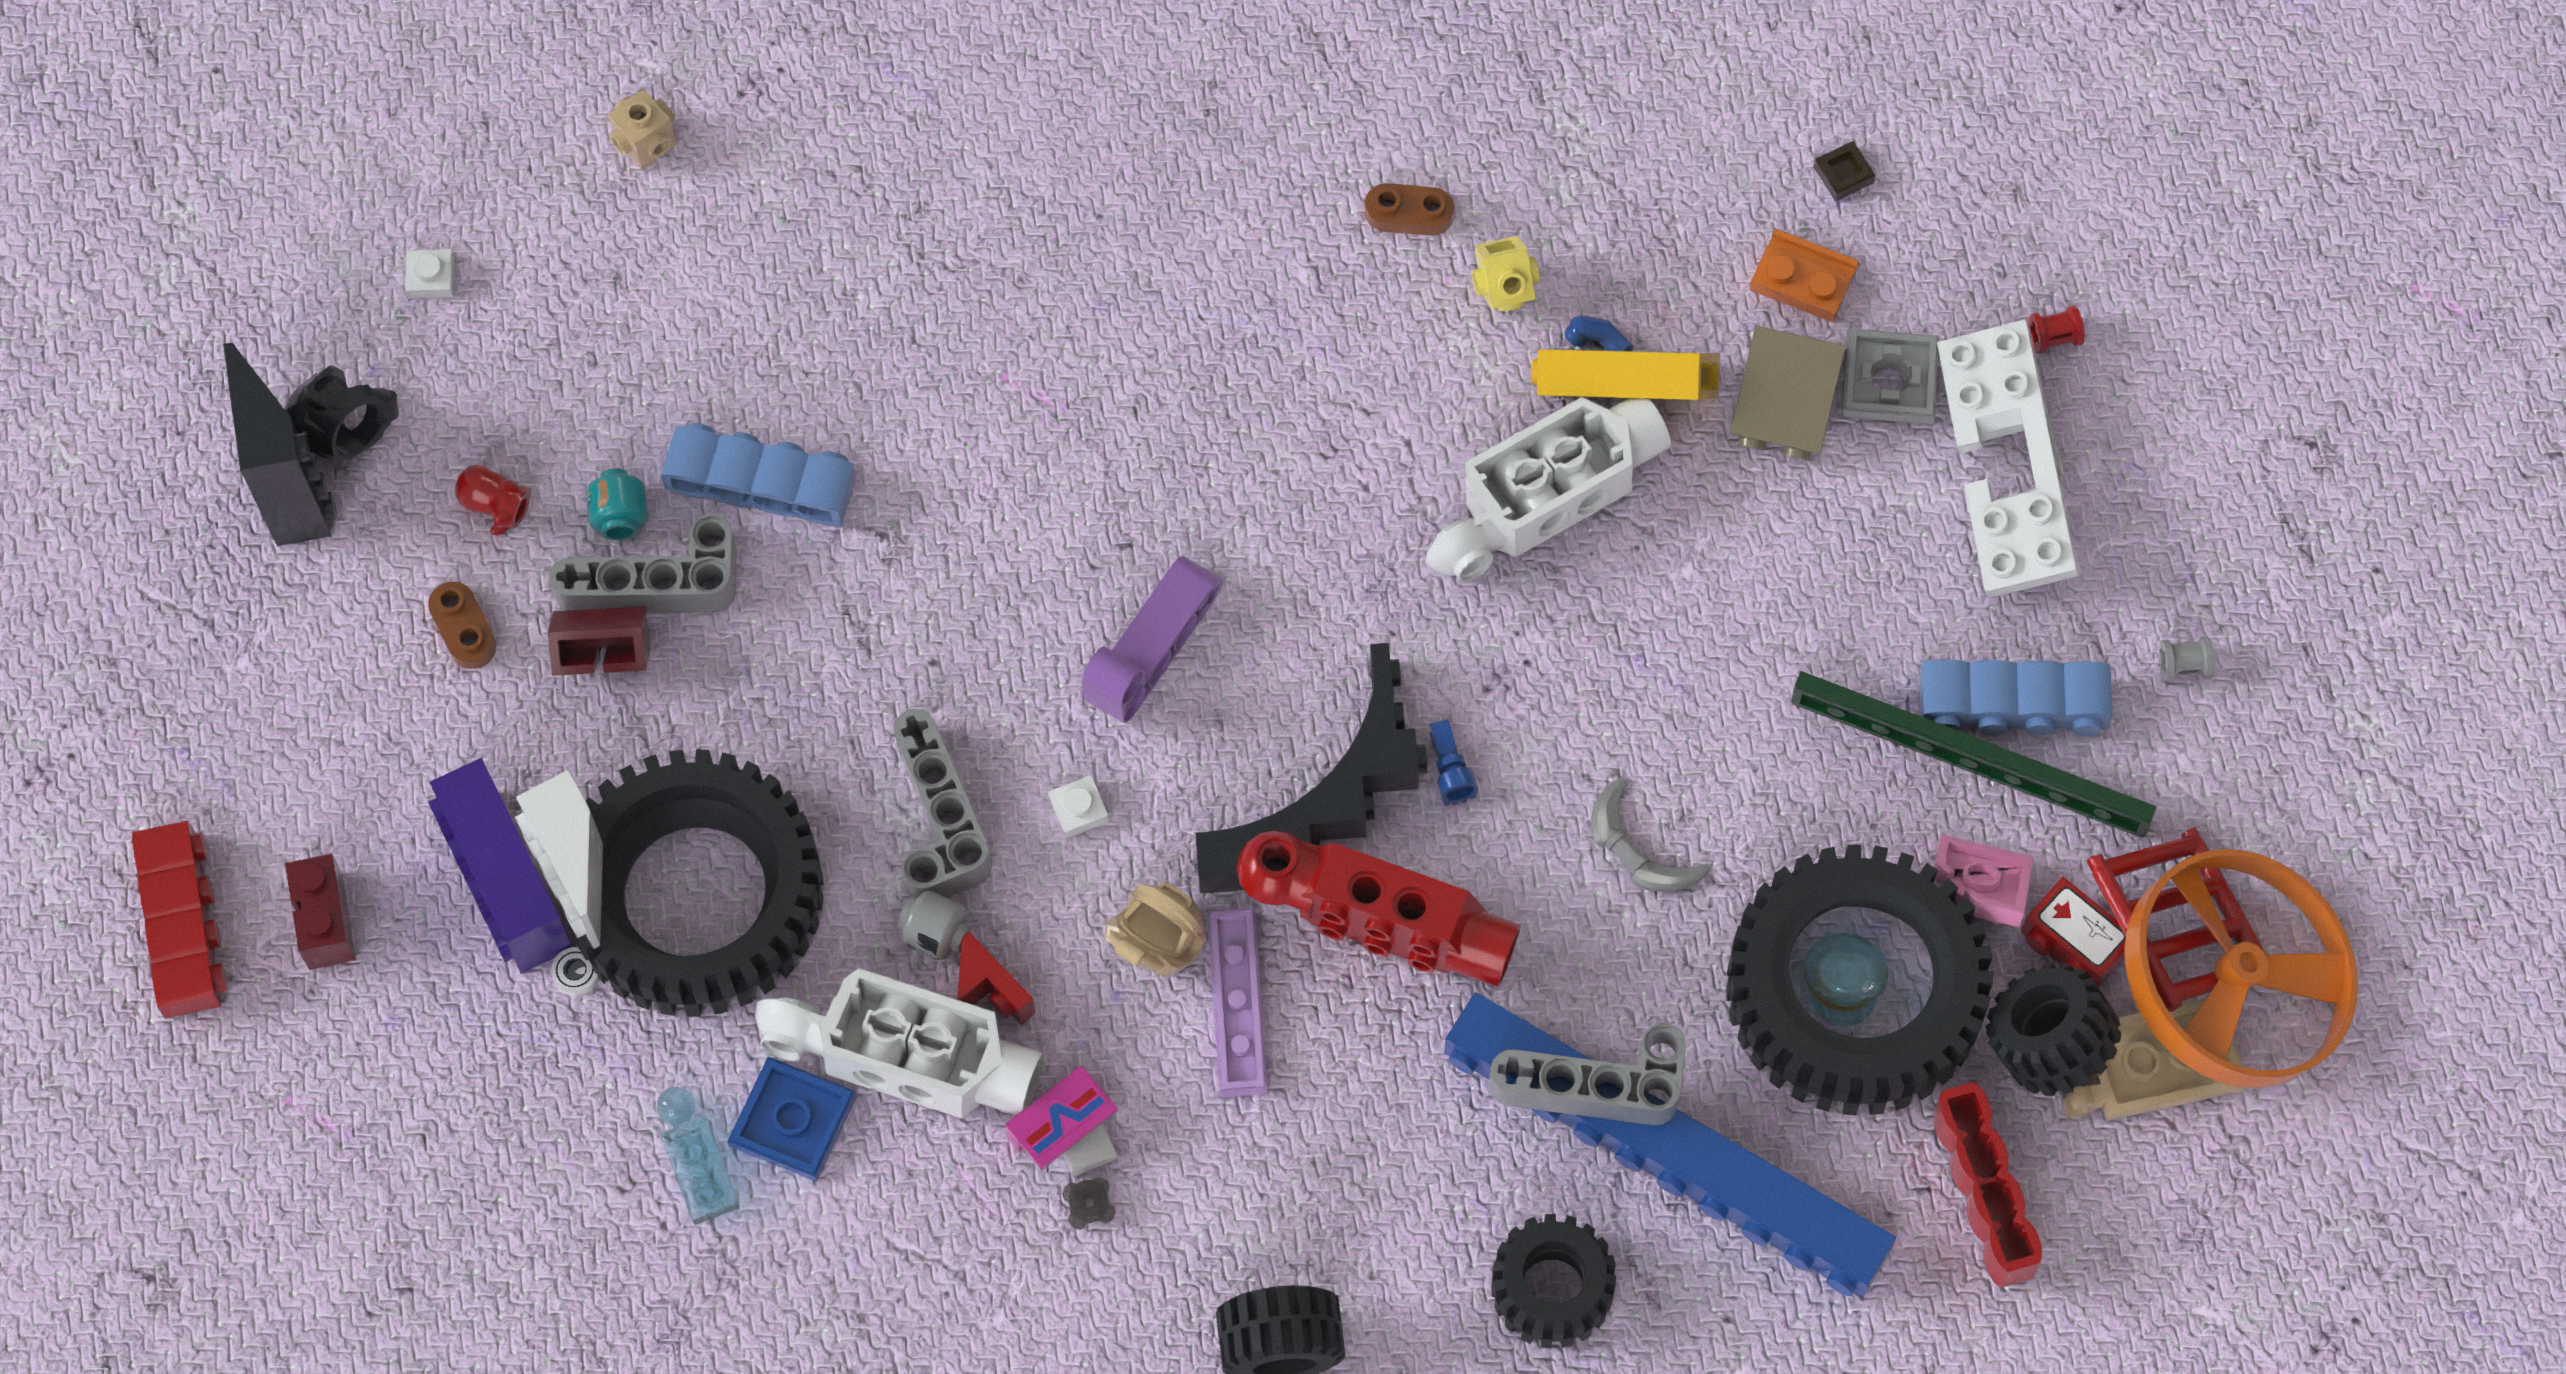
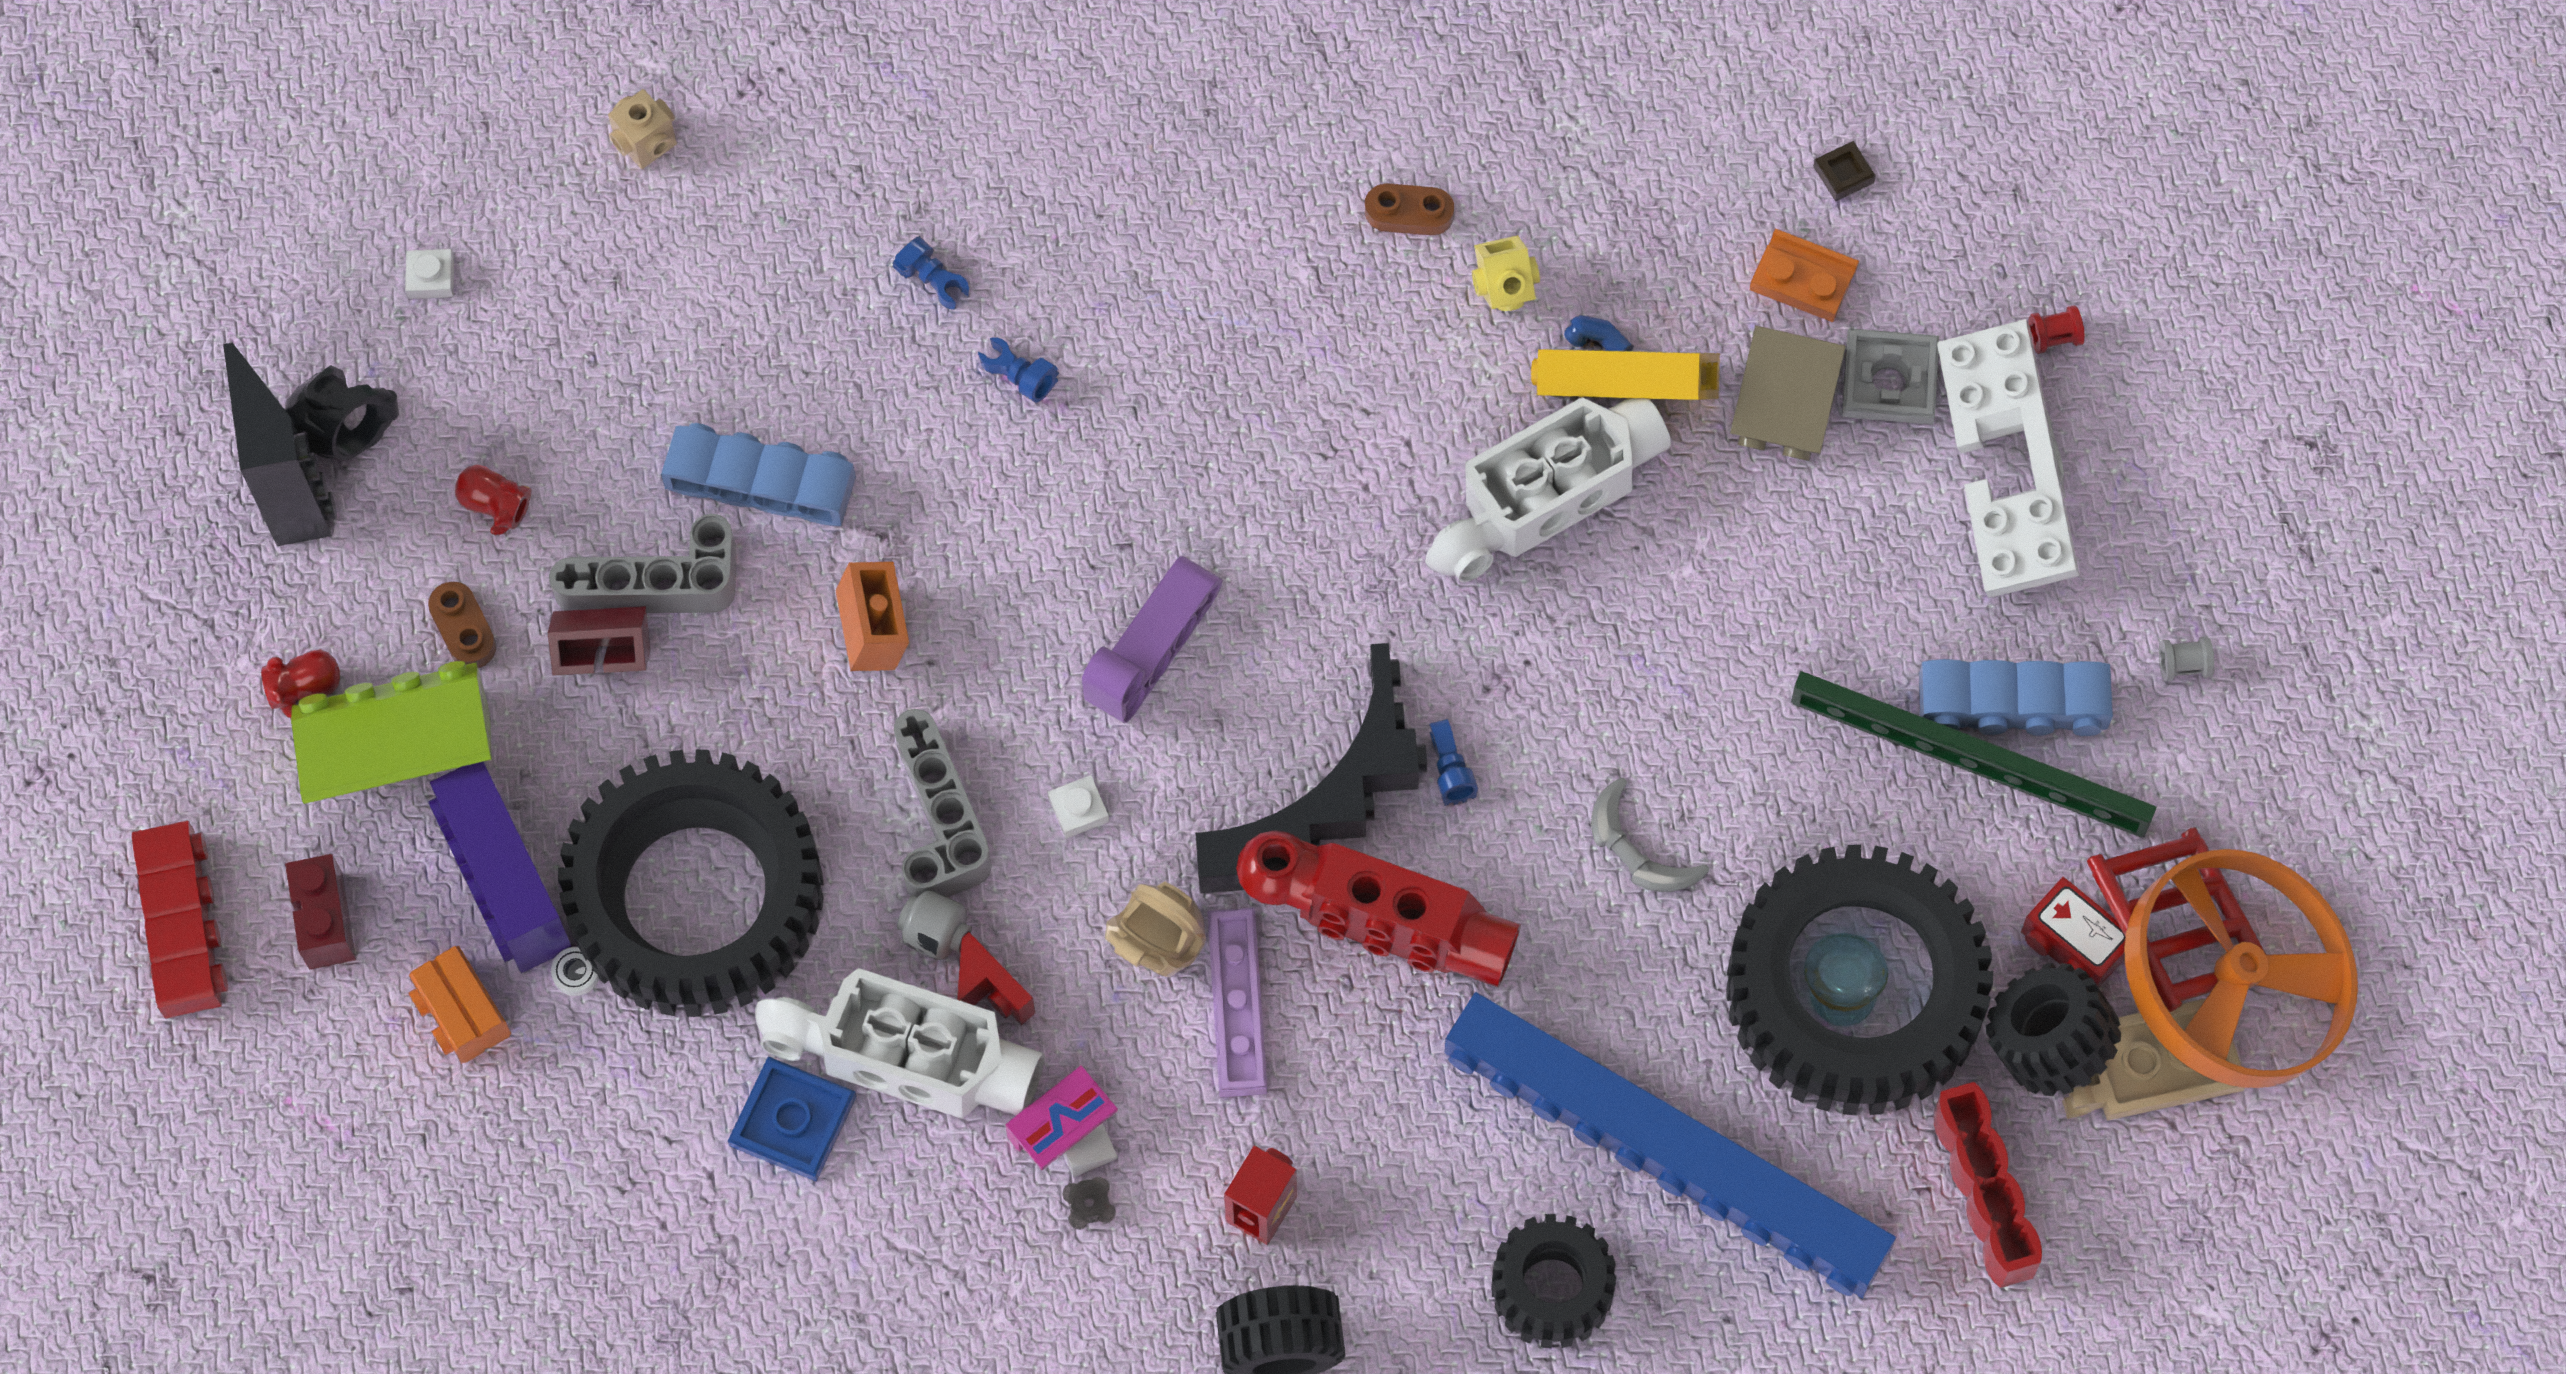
(301, 677): none -> red animal
(391, 731): none -> lime slope
(458, 1004): none -> orange brick
(567, 848): white slope -> none
(617, 504): teal head -> none
(695, 1157): clear light blue plate -> none
(872, 616): none -> orange brick
(916, 257): none -> blue piece
(1033, 379): none -> blue piece
(1261, 1193): none -> red brick
(1589, 1074): light grey beam -> none
(1988, 876): bright pink plate -> none

